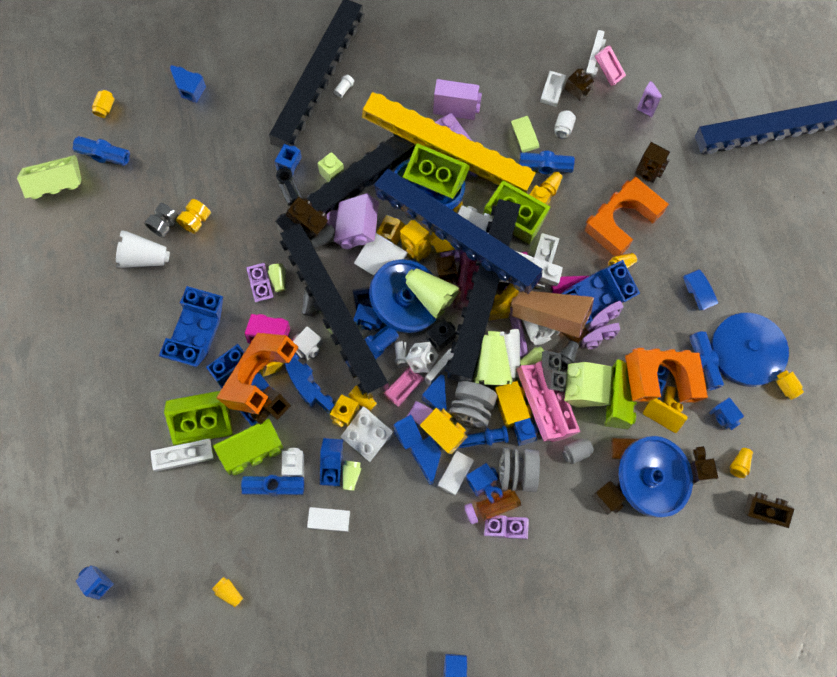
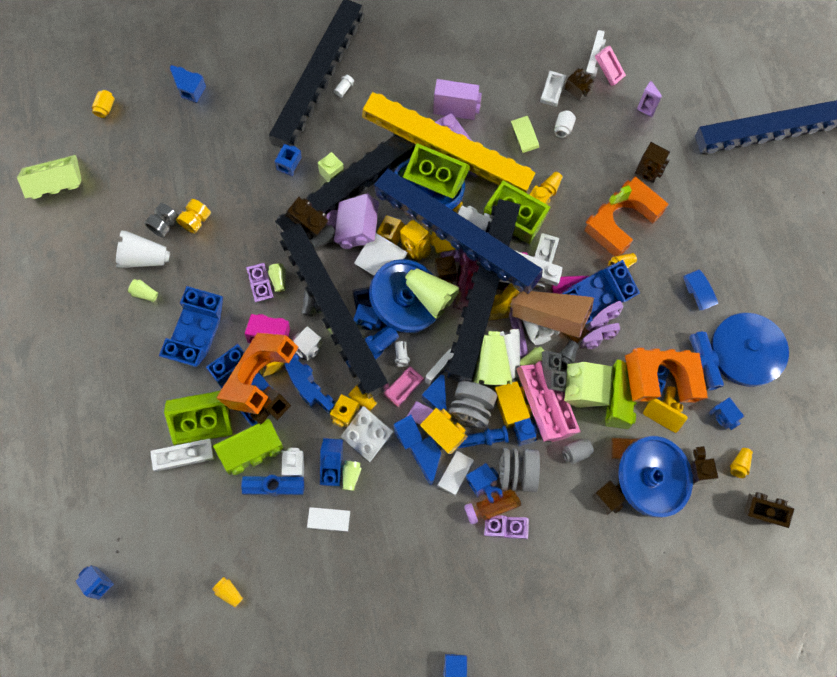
(101, 151): blue piece -> none
(141, 290): none -> yellowish green cone
(289, 186): black piece -> none
(421, 357): white brick -> none
(441, 334): black brick -> none
(547, 162): blue piece -> none
(623, 195): none -> lime tile
(789, 384): yellow brick -> none

